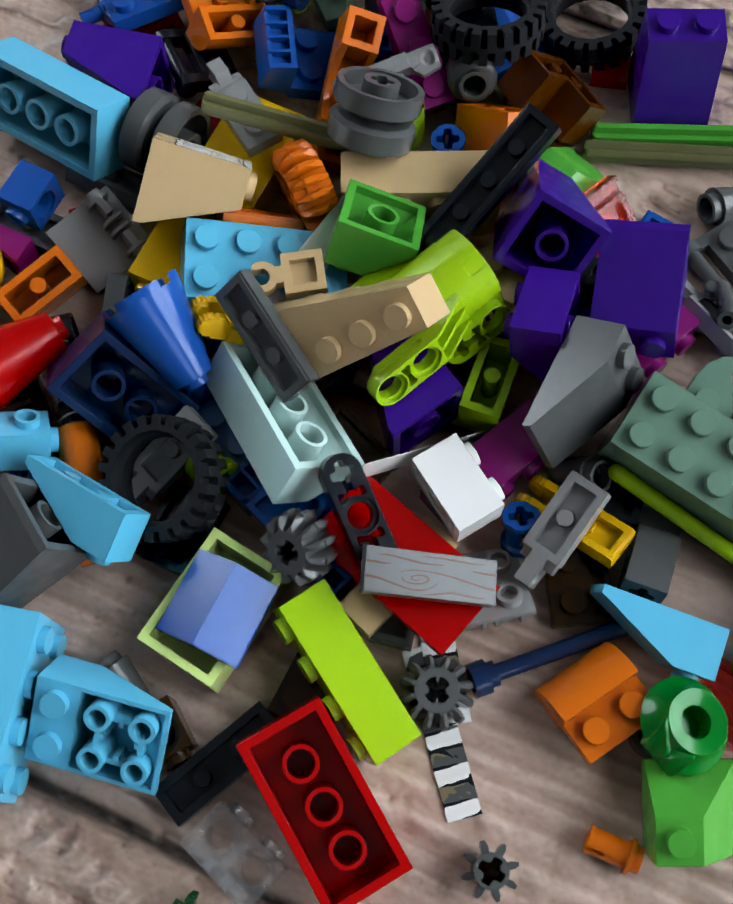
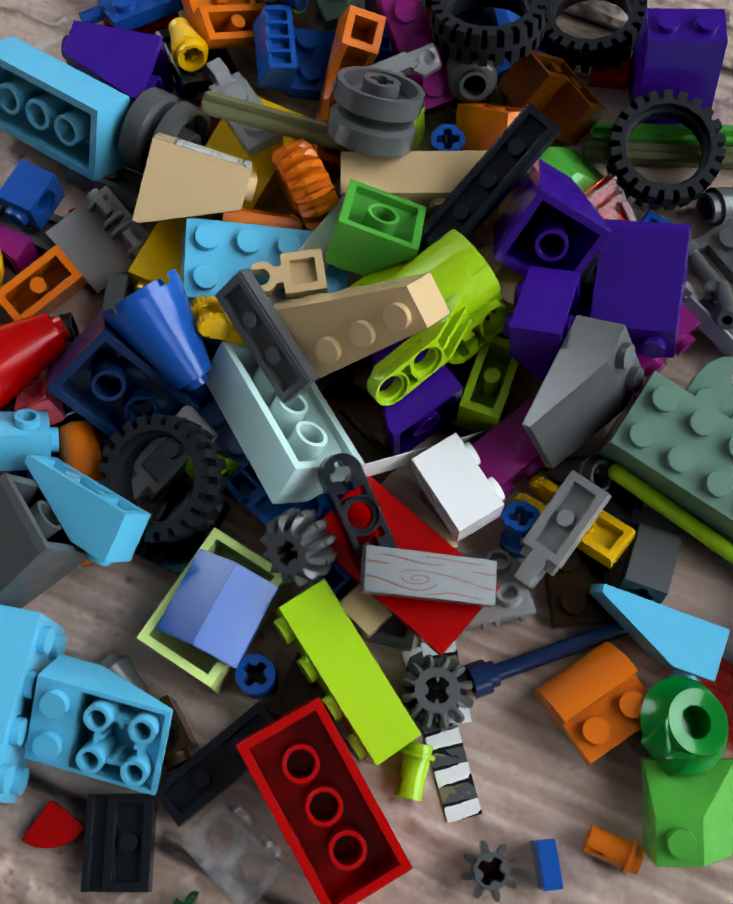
(39, 399): none -> coral slope
(54, 827): none -> red tile
(119, 843): none -> black plate
(187, 46): none -> yellow cone
(257, 662): none -> blue bush
(414, 770): none -> lime pin
(547, 864): none -> blue tile
(692, 117): none -> black tyre

